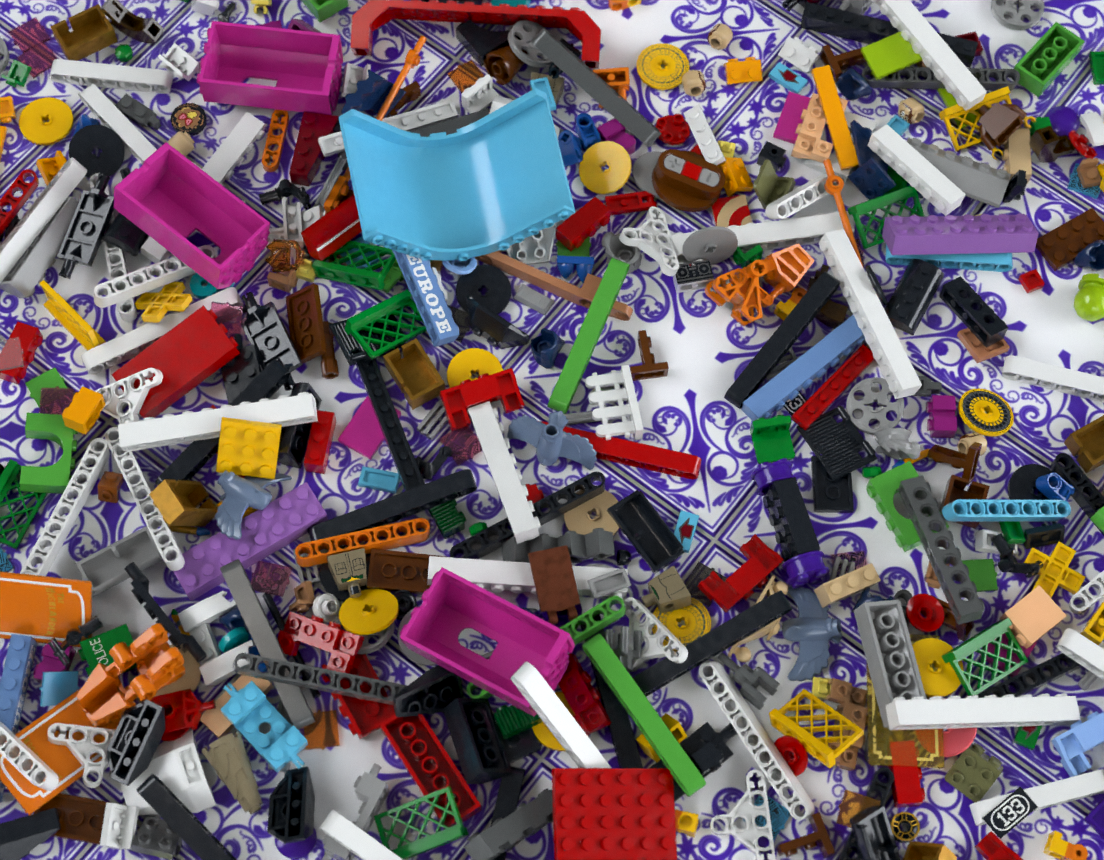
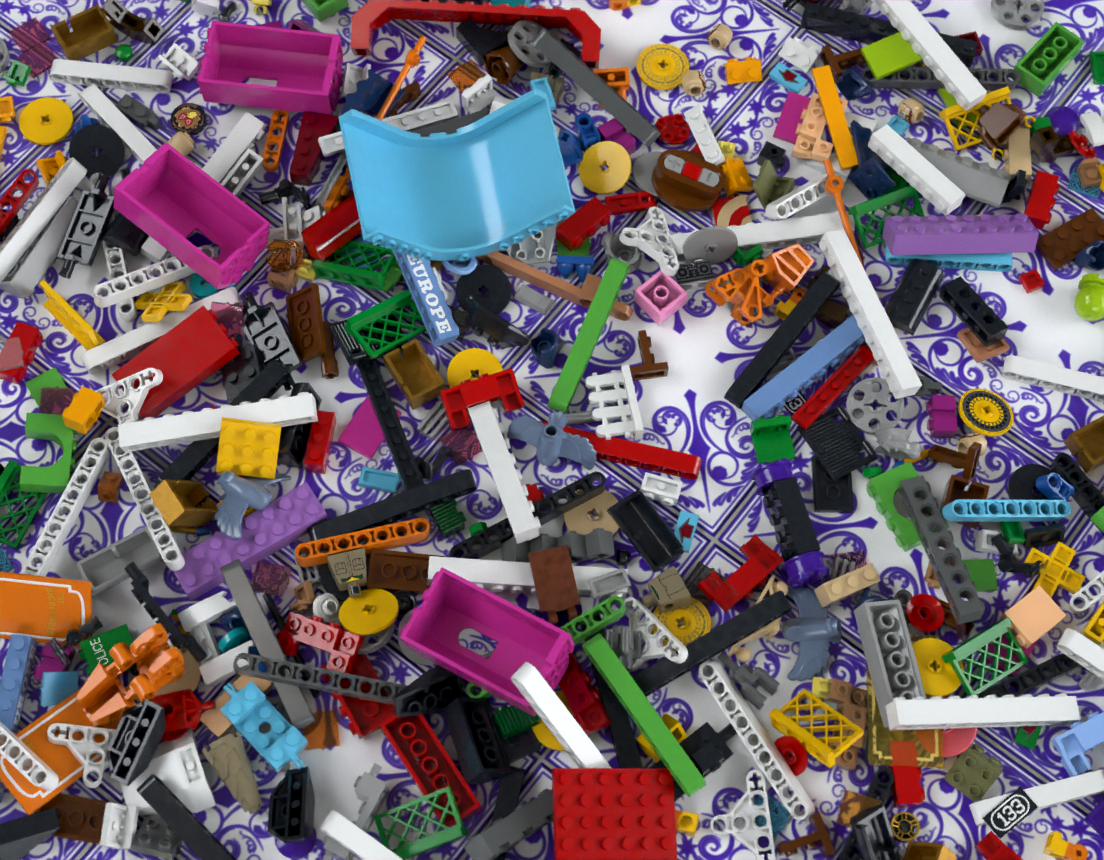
(243, 172): none -> white brick
(660, 297): none -> bright pink brick
(661, 489): none -> white bracket
(875, 283): black piece -> none
(1041, 198): none -> red brick

